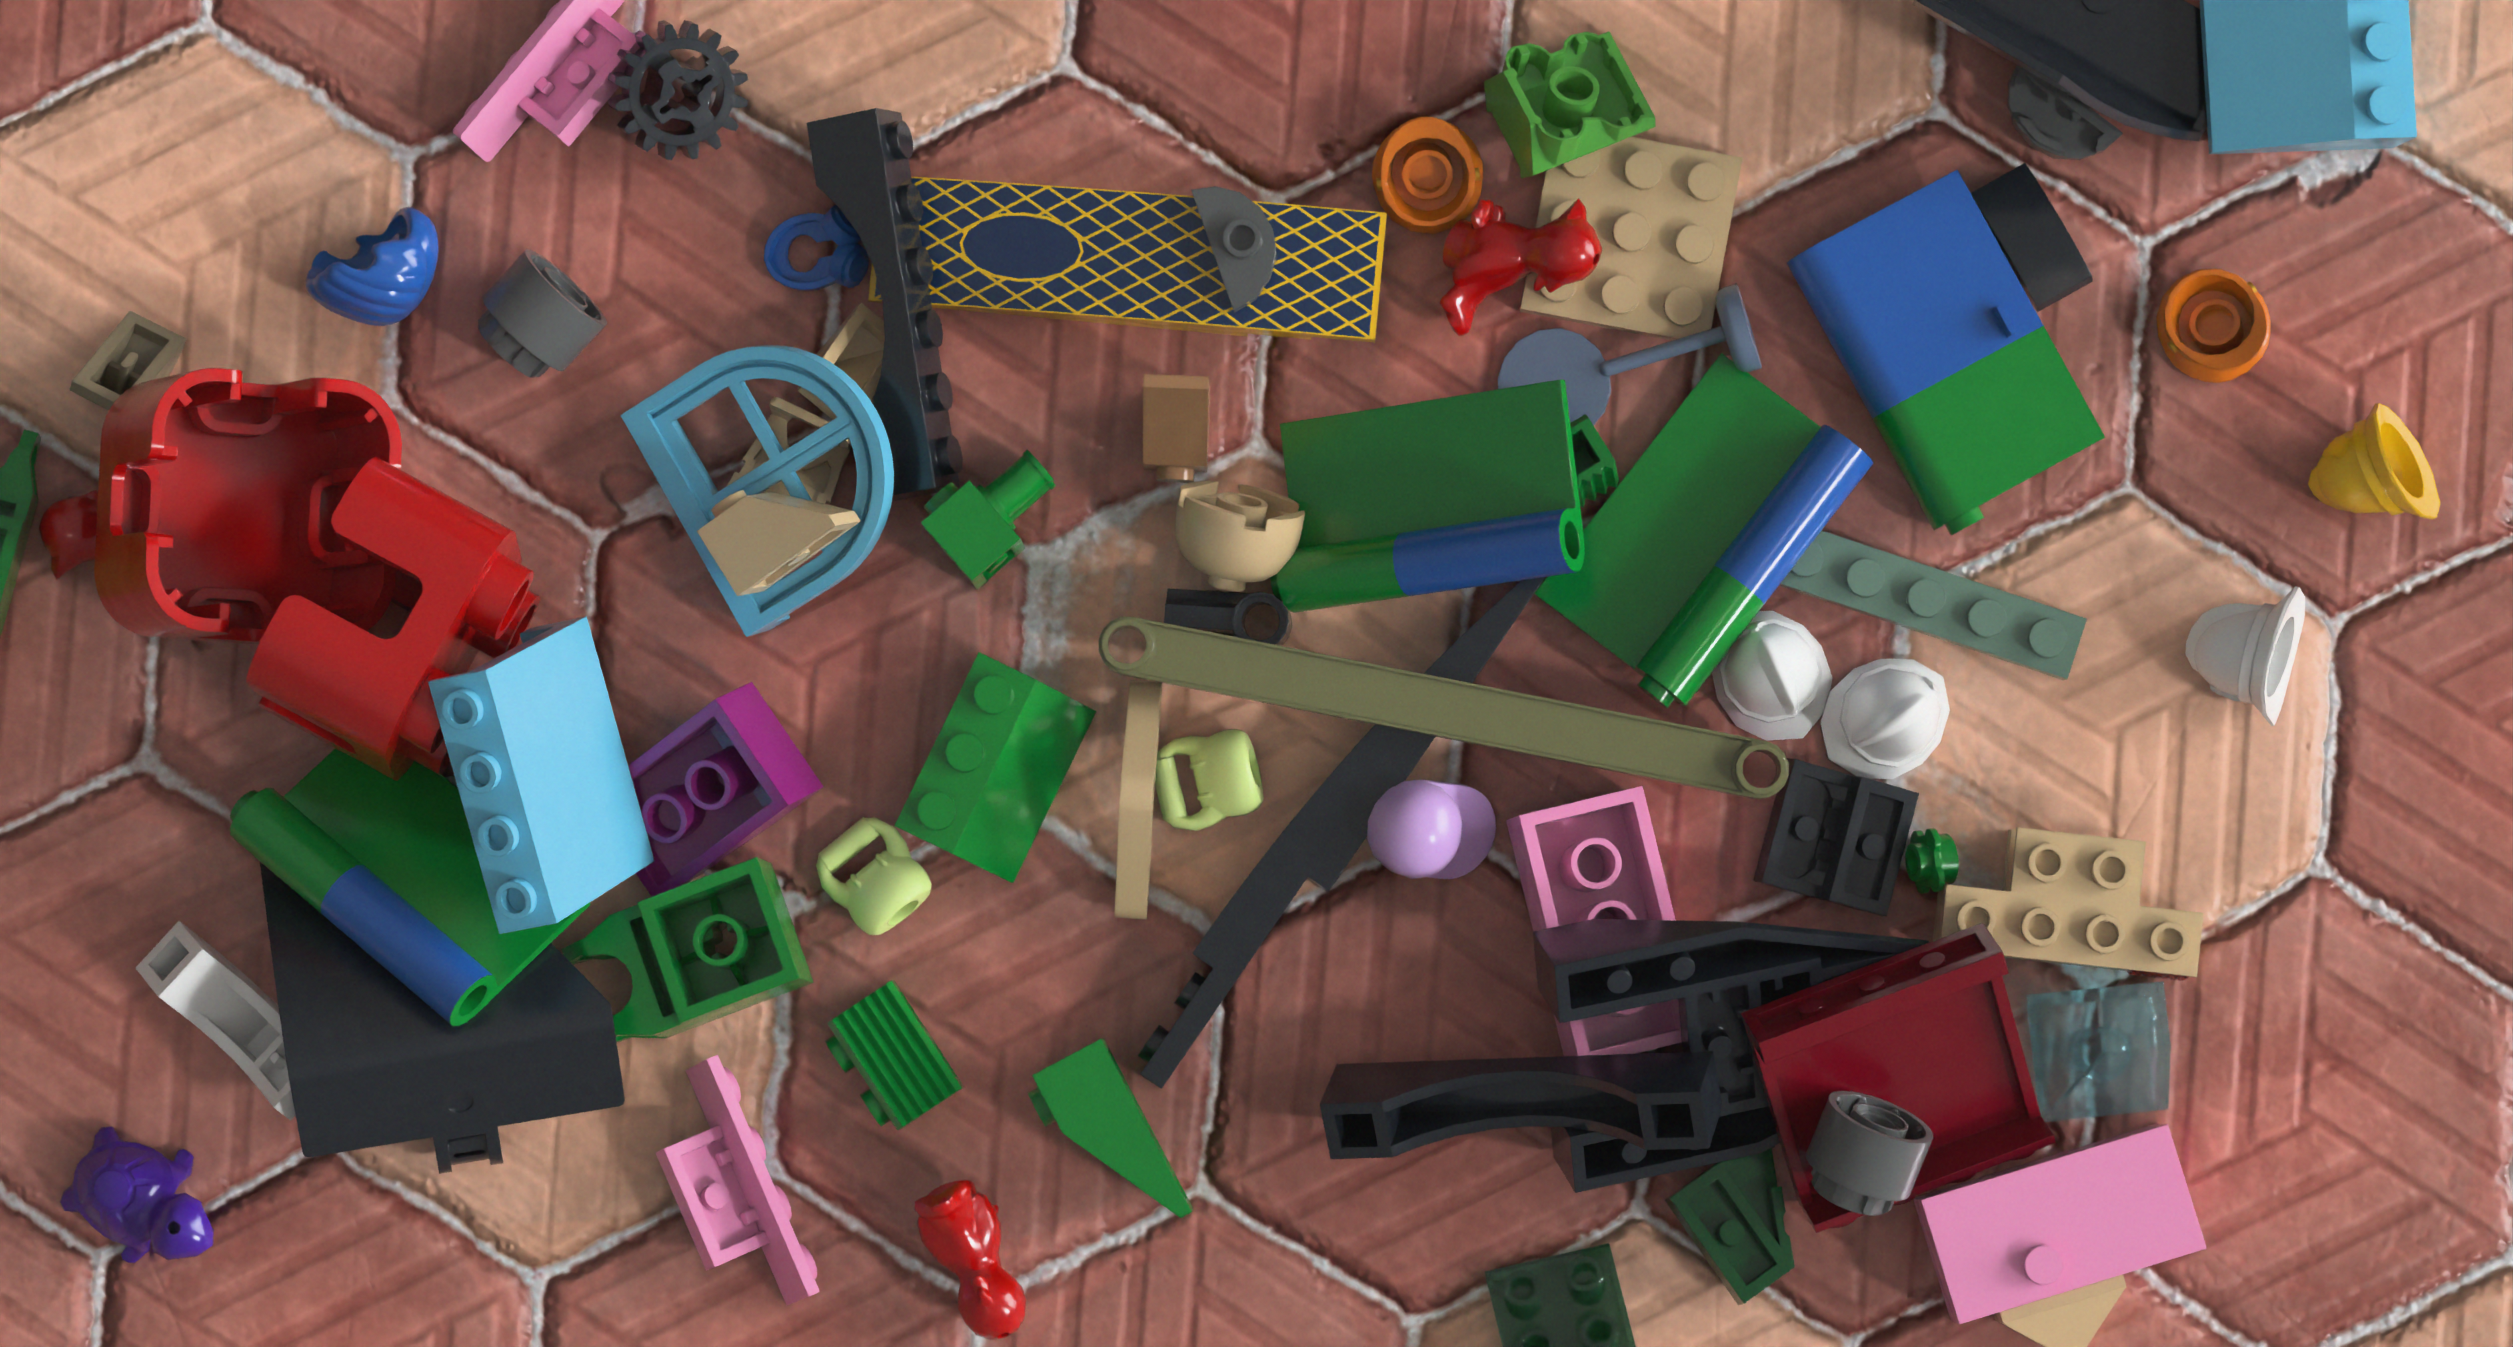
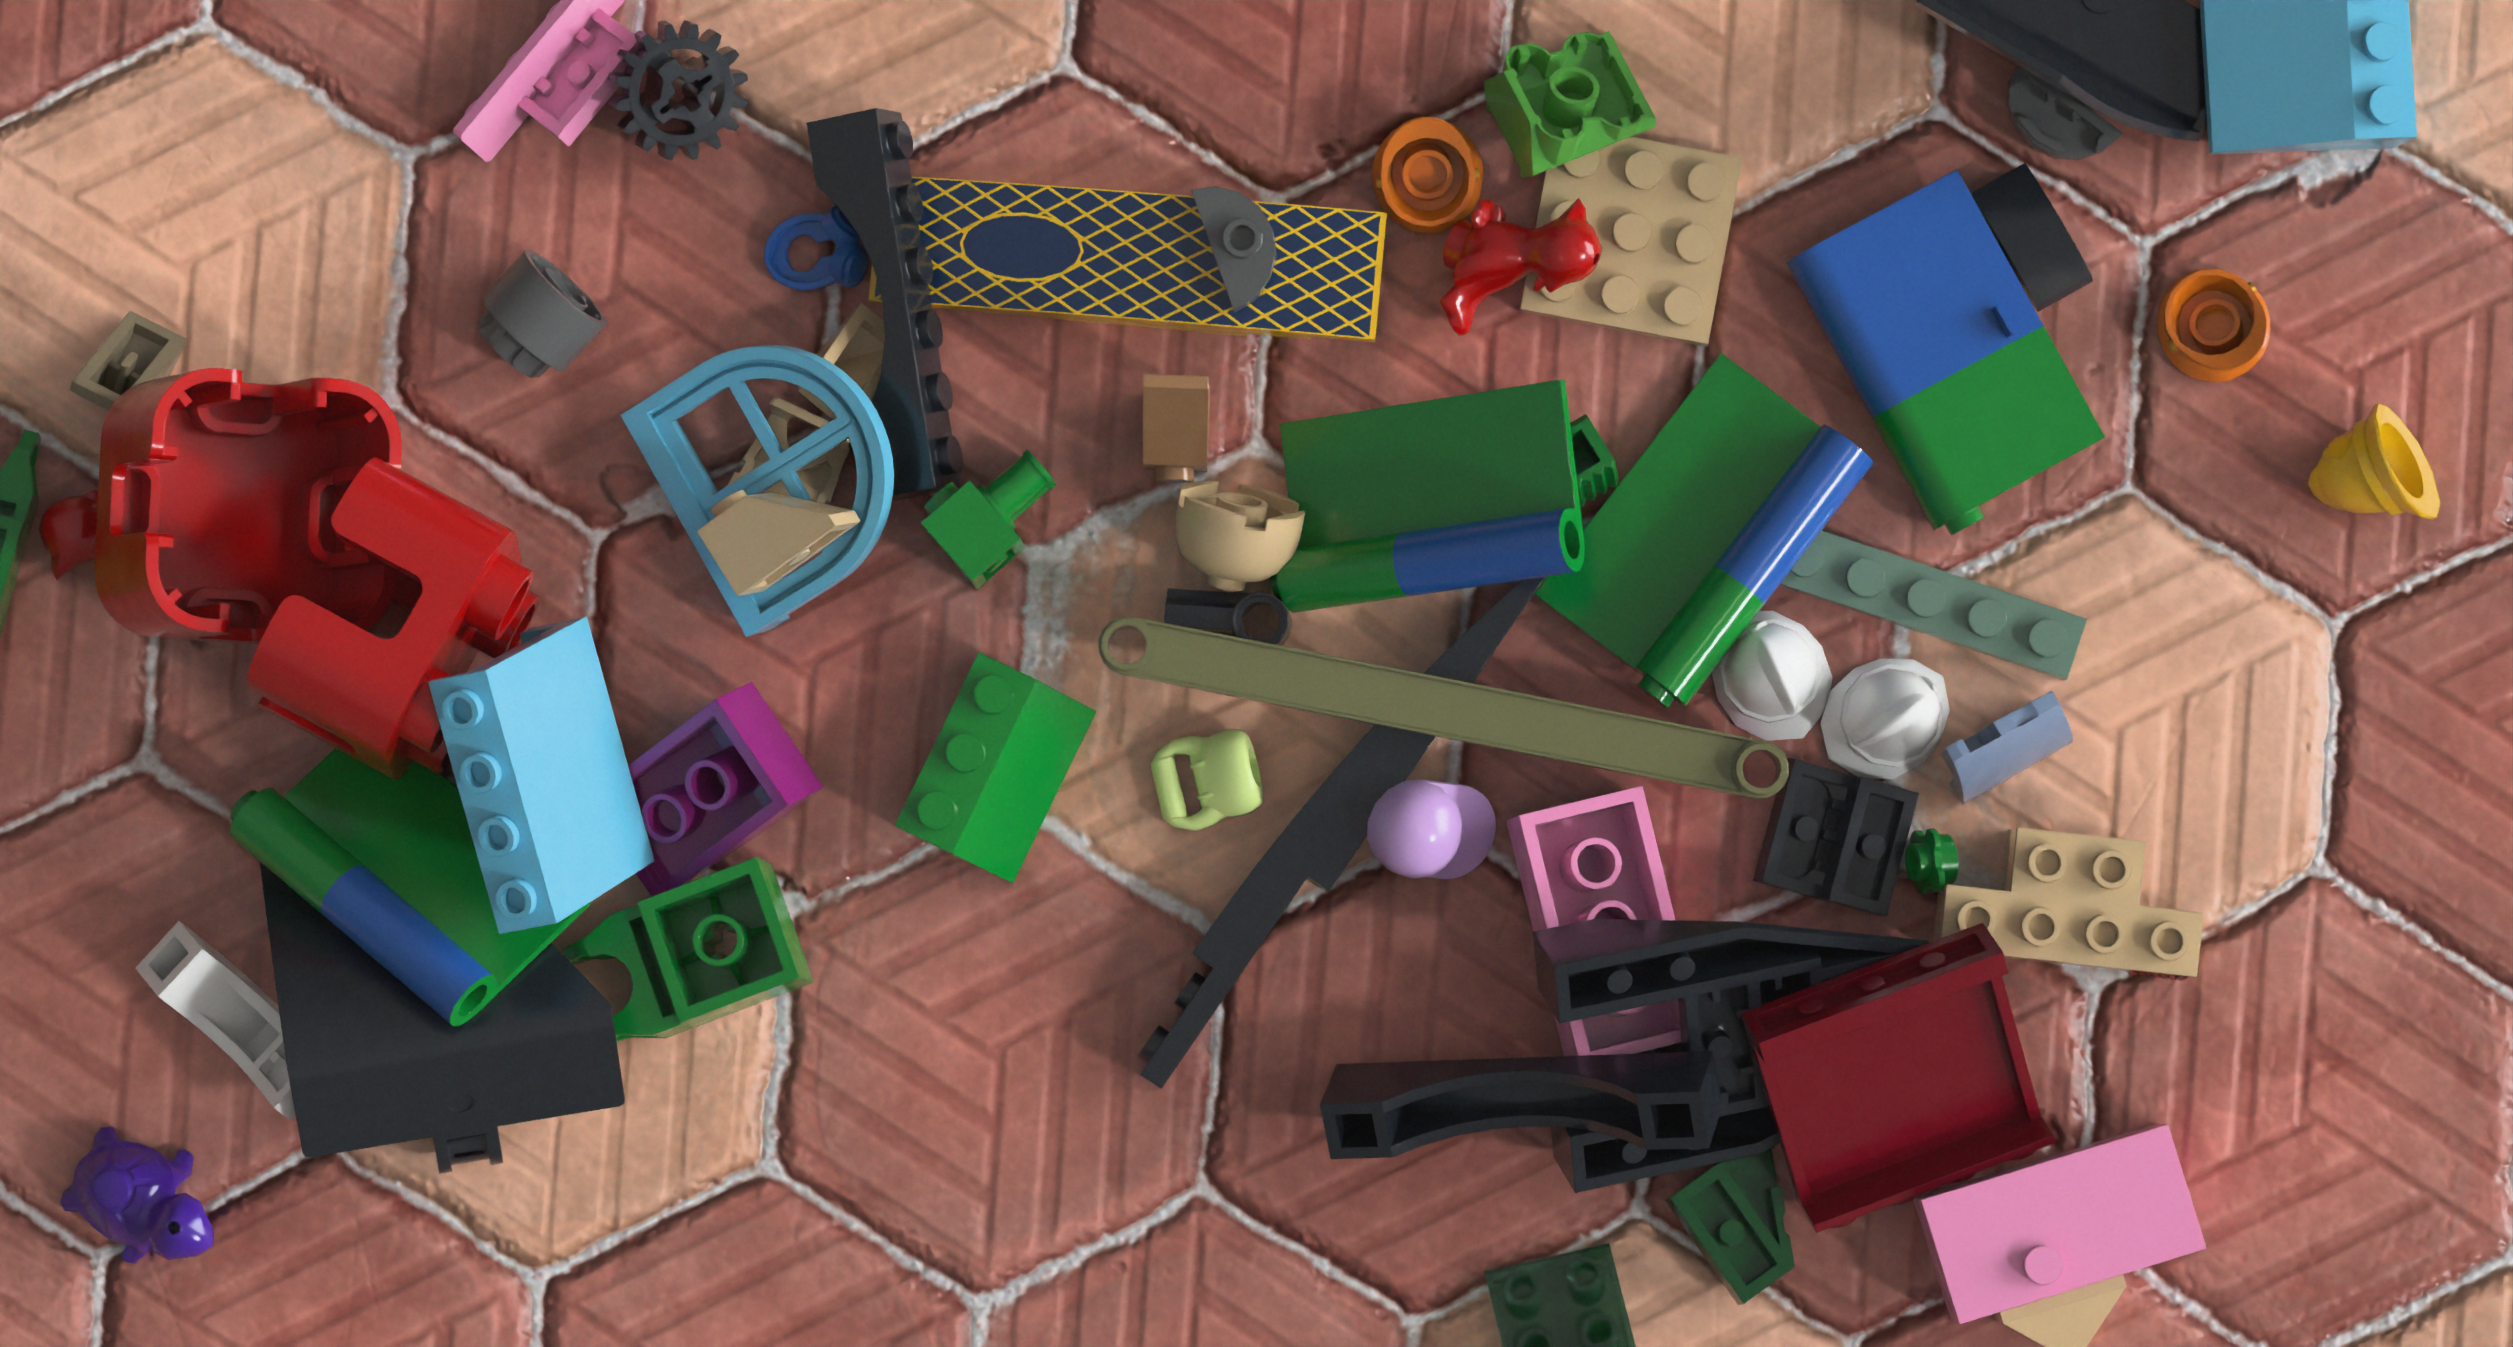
(384, 276): blue piece -> none
(728, 1190): bright pink bracket -> none
(883, 889): yellowish green piece -> none
(893, 1056): green brick -> none
(965, 1237): red animal -> none
(1102, 1116): green slope -> none
(1137, 799): tan beam -> none
(1573, 358): sand blue piece -> none
(1866, 1152): dark grey piece -> none
(2007, 747): none -> sand blue slope
(2100, 1050): clear light blue slope -> none
(2249, 650): white piece -> none

